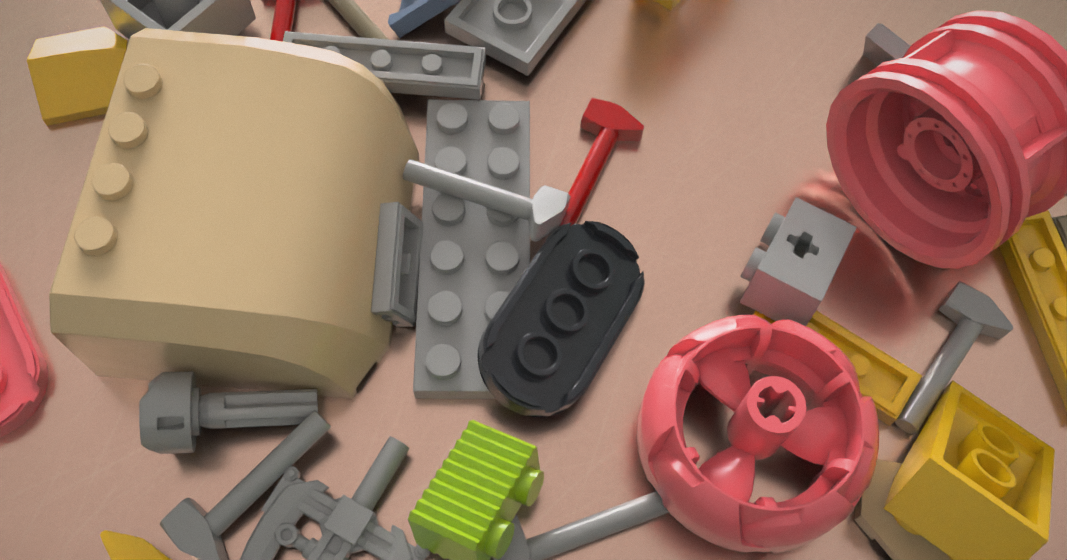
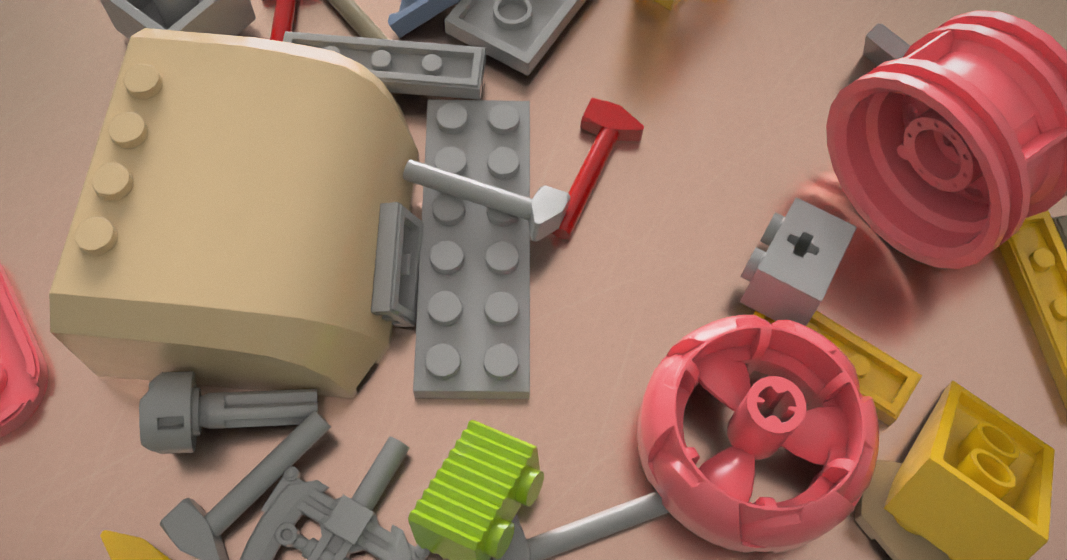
(76, 73): yellow slope -> none
(561, 319): black tile -> none
(974, 315): light grey piece -> none

